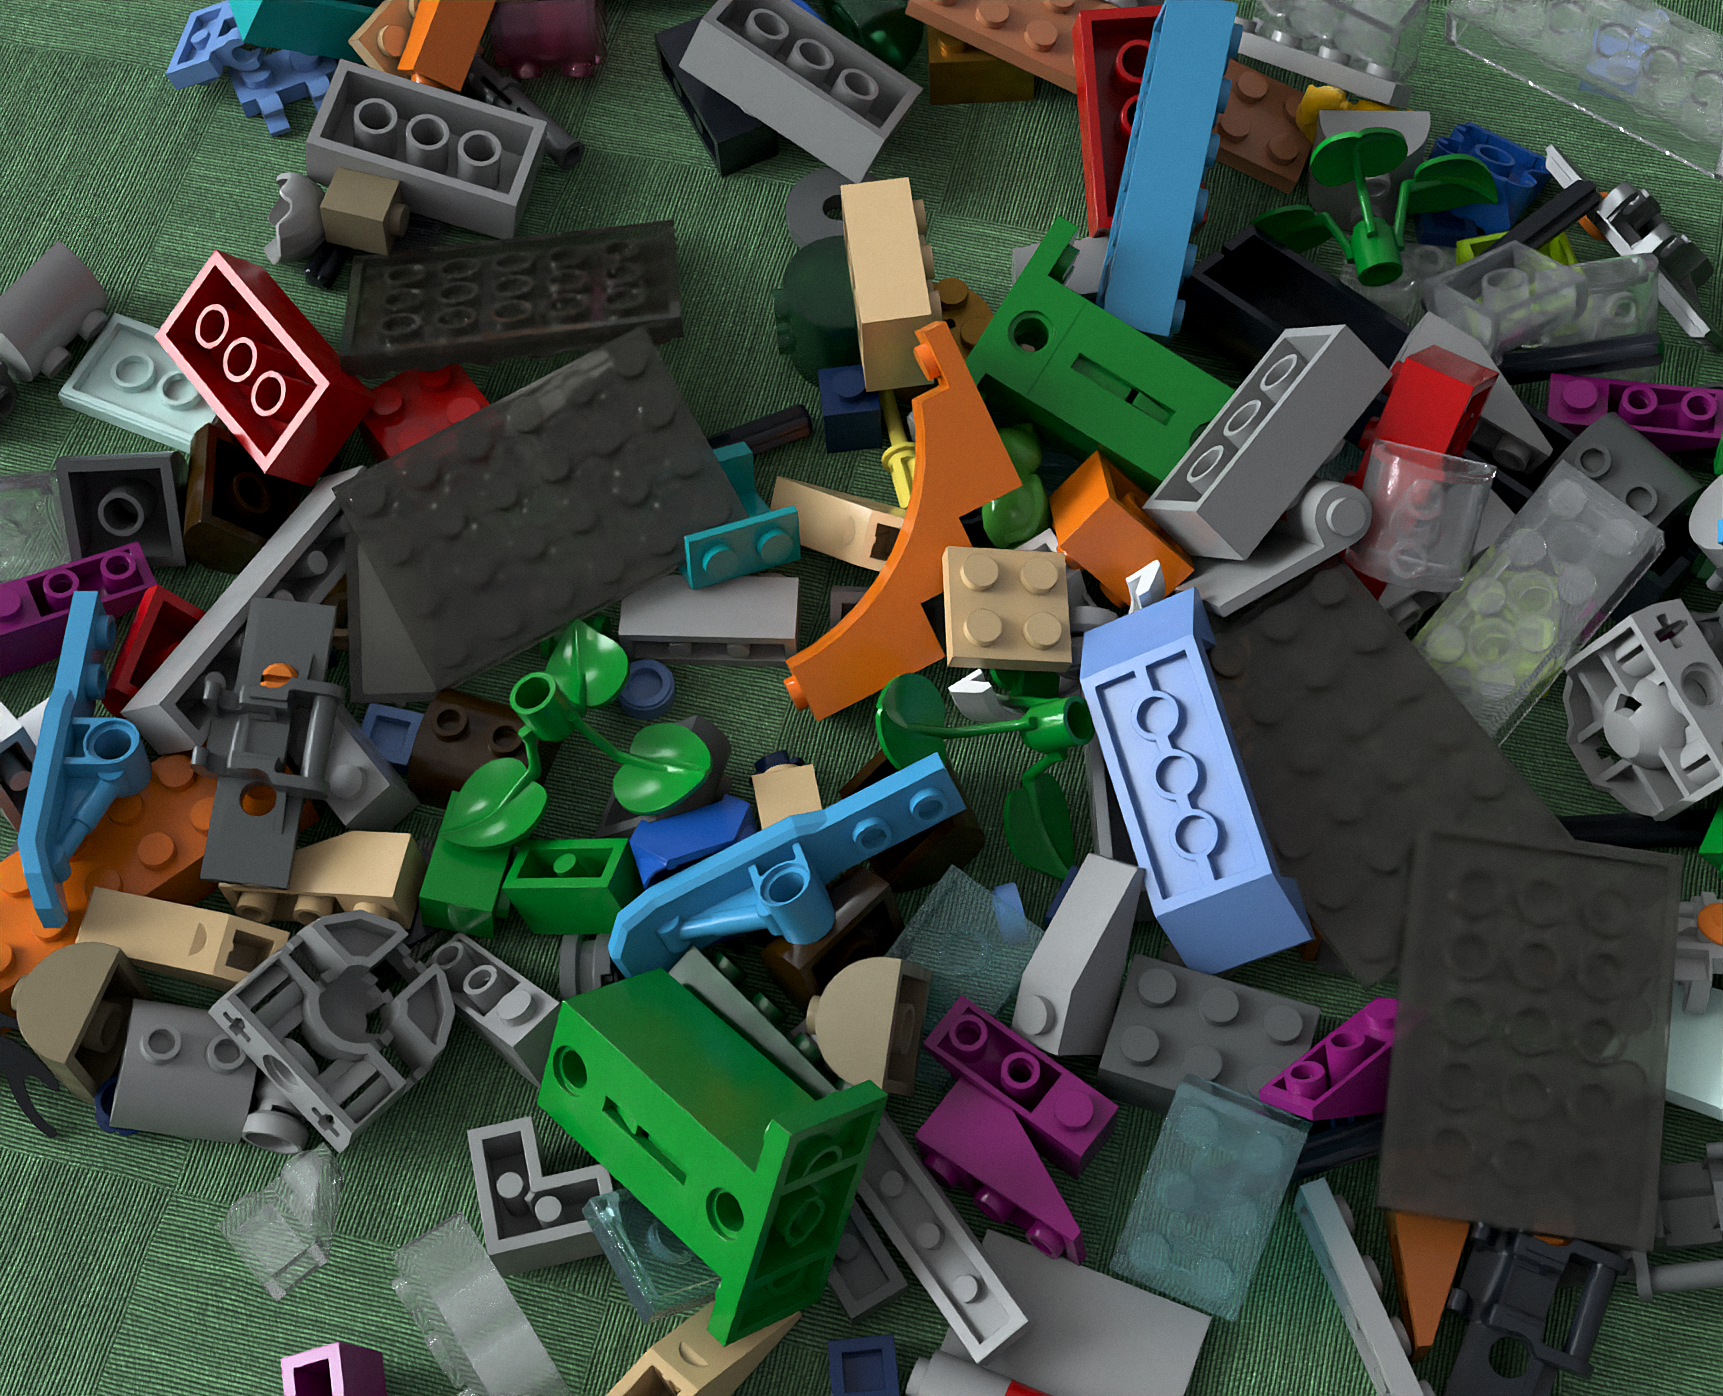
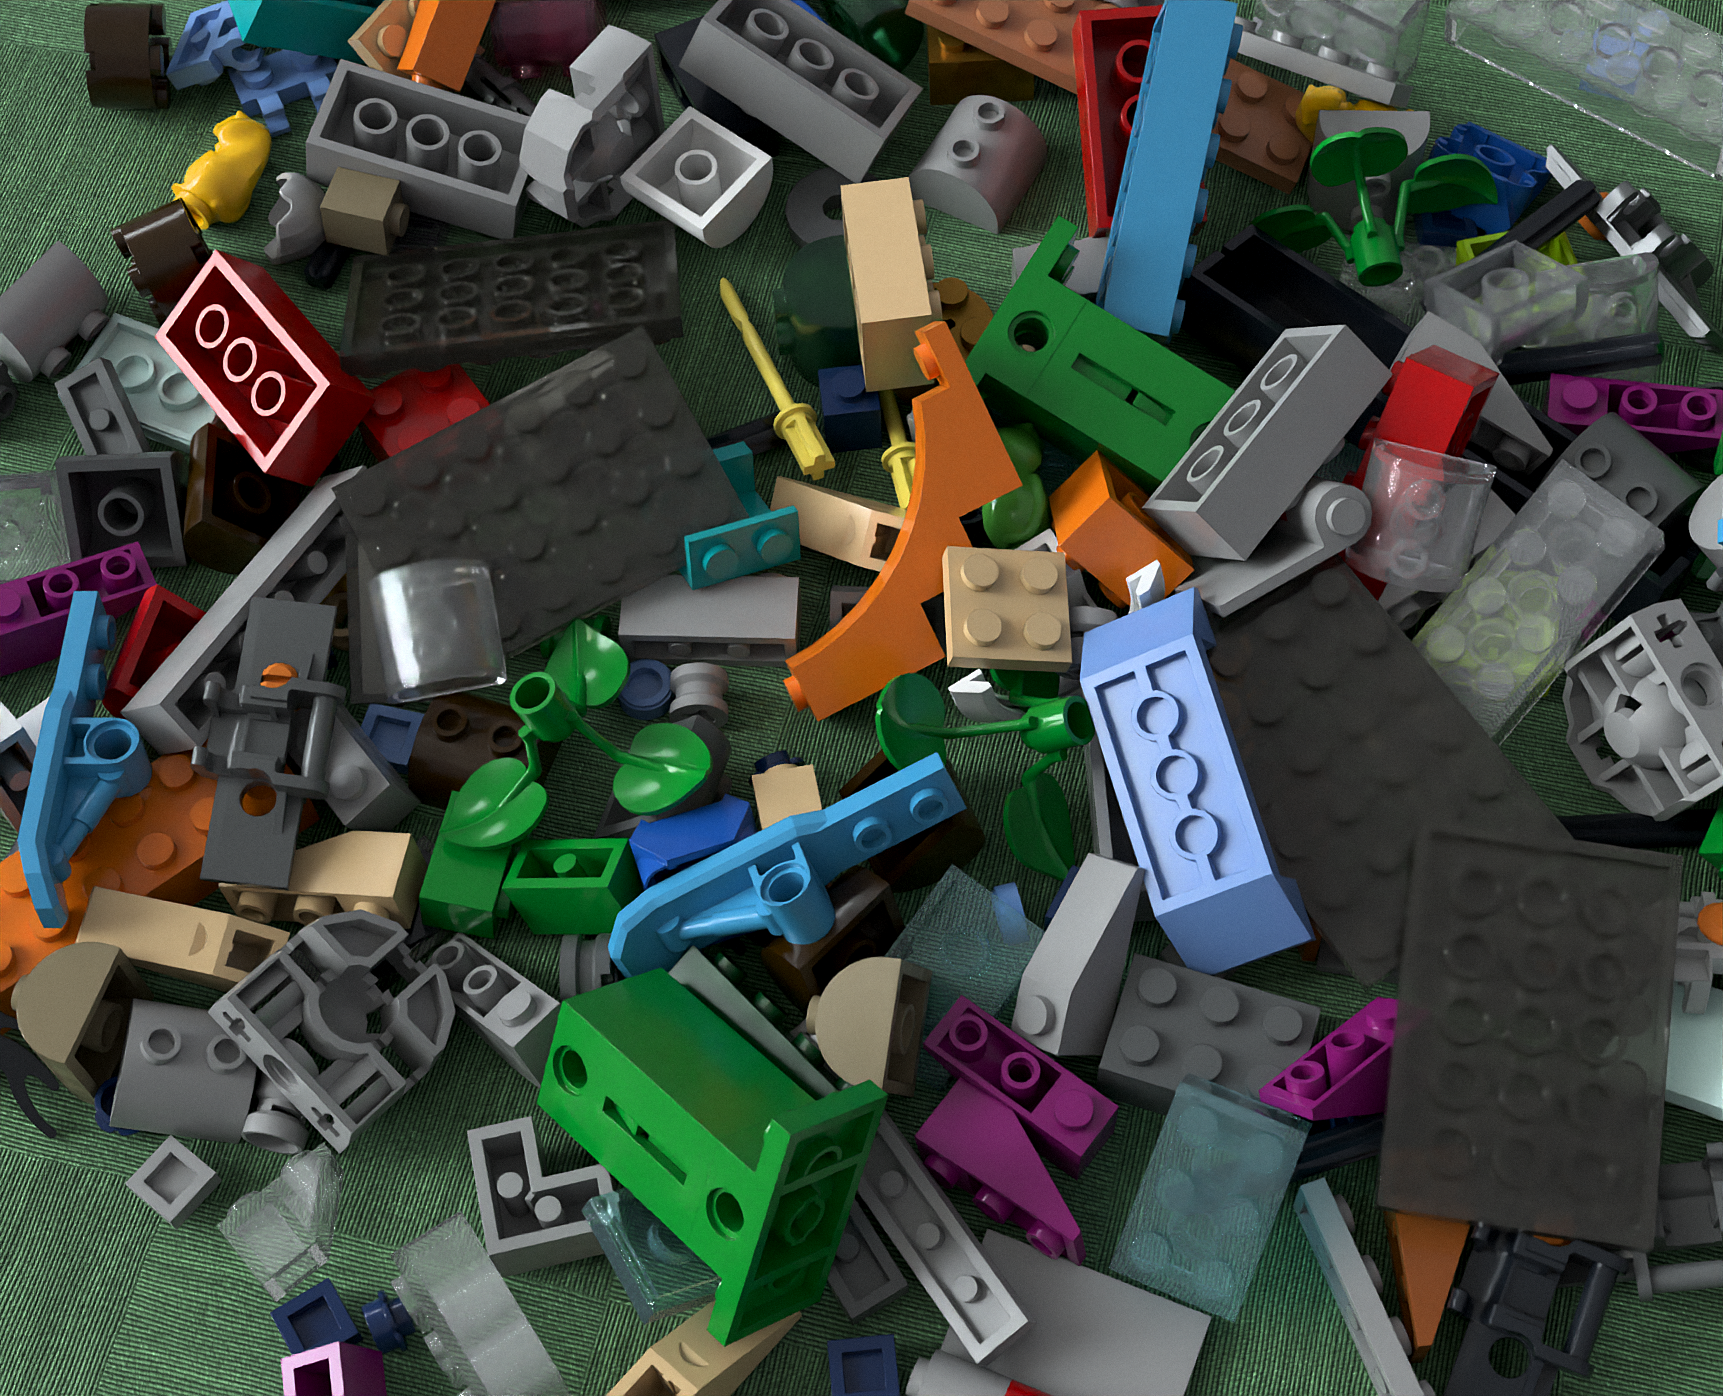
(101, 410): none -> dark grey plate
(127, 55): none -> dark brown brick
(165, 254): none -> dark brown brick
(173, 1182): none -> light grey plate
(223, 181): none -> yellow animal
(315, 1319): none -> dark blue plate
(388, 1323): none -> dark blue plate
(436, 629): none -> clear brick
(597, 135): none -> light grey connector
(699, 691): none -> light grey wheel
(702, 179): none -> white brick
(795, 421): none -> light yellow piece
(980, 162): none -> light grey brick

